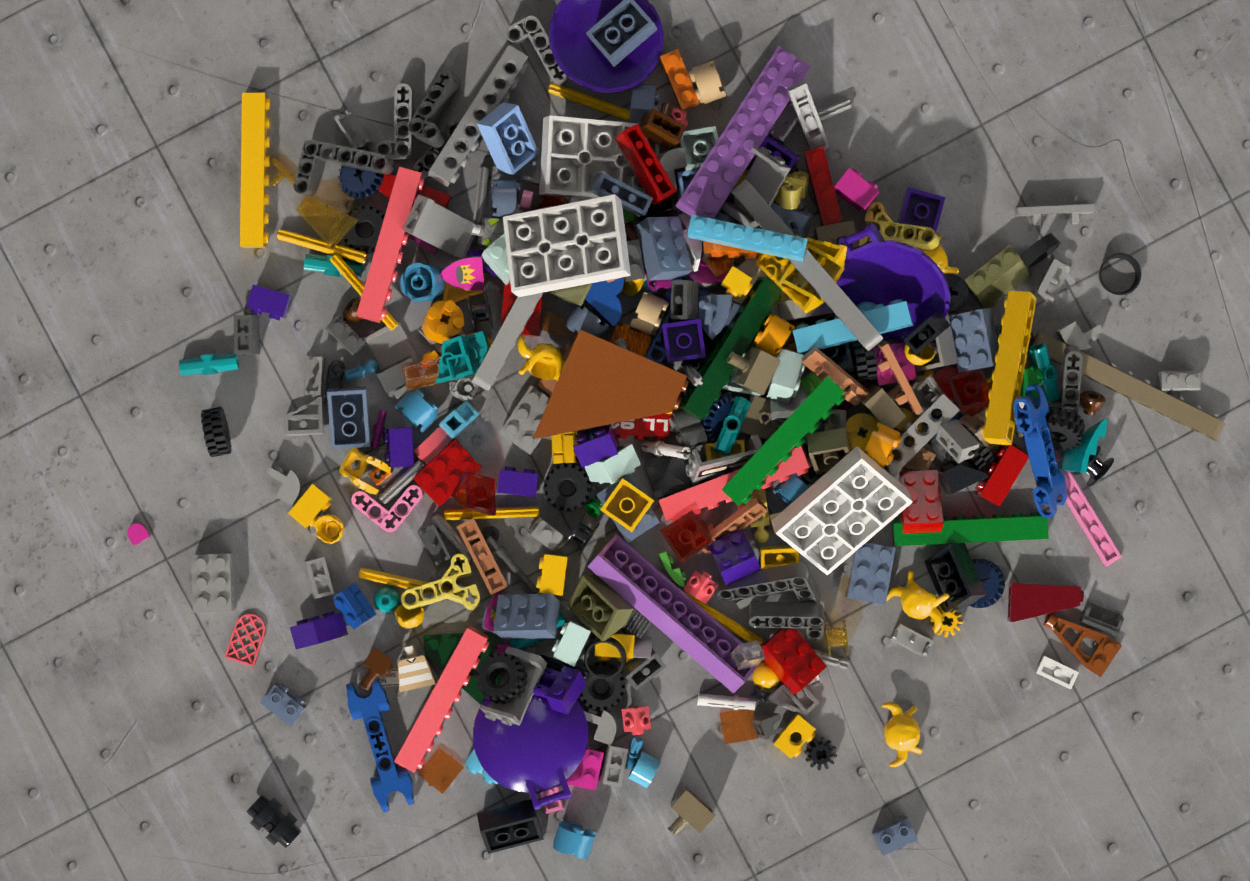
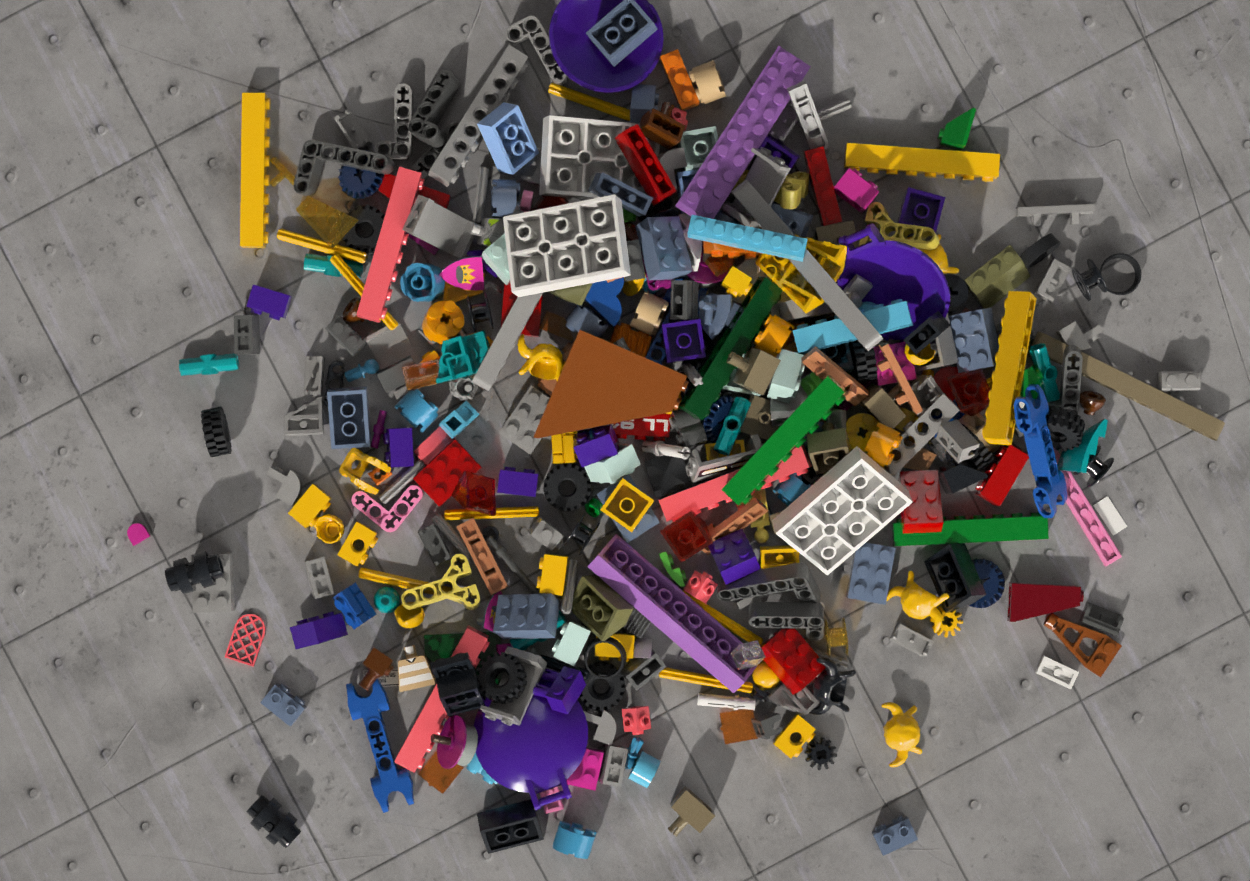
(202, 570): none -> black piece
(348, 549): none -> yellow brick
(456, 742): none -> magenta piece
(457, 684): none -> black bracket
(569, 586): none -> light grey axle
(698, 678): none -> yellow axle
(830, 687): none -> black piece
(857, 289): none -> light grey tile
(922, 161): none -> yellow brick
(957, 131): none -> green slope
(1083, 282): none -> black piece
(1110, 515): none -> white sticker

